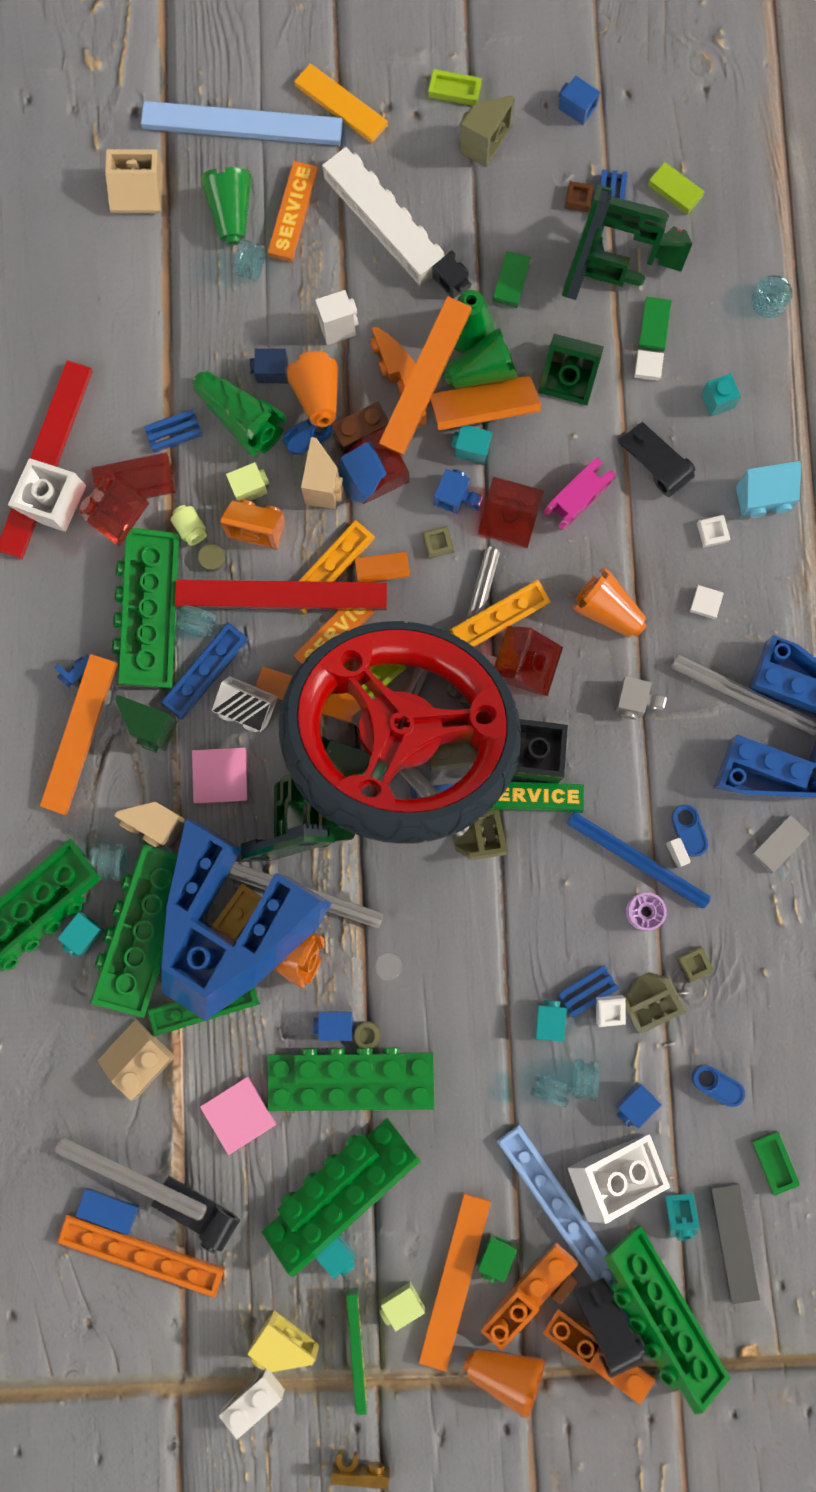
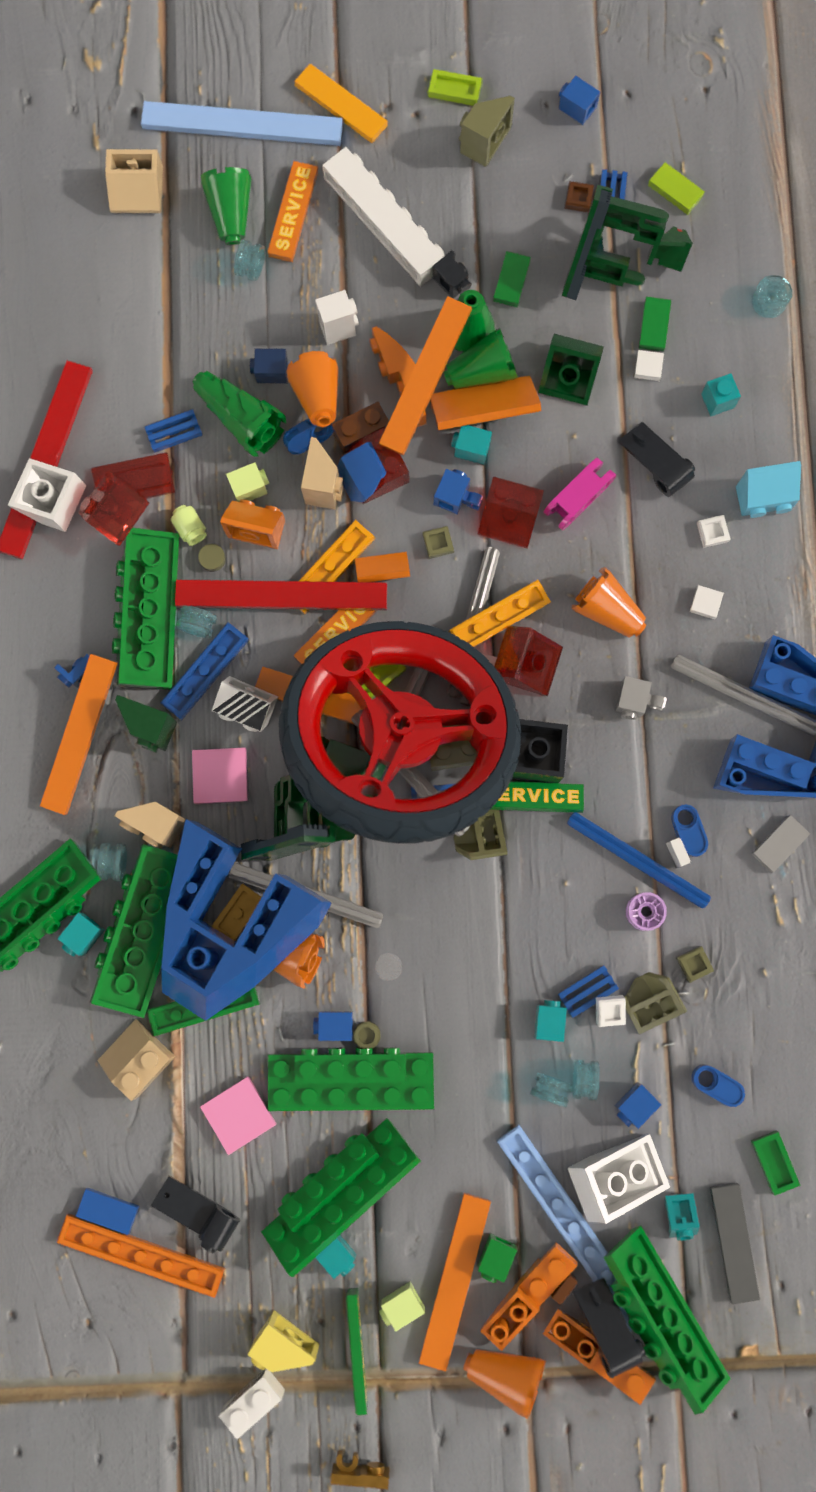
(131, 1179): light grey axle -> none

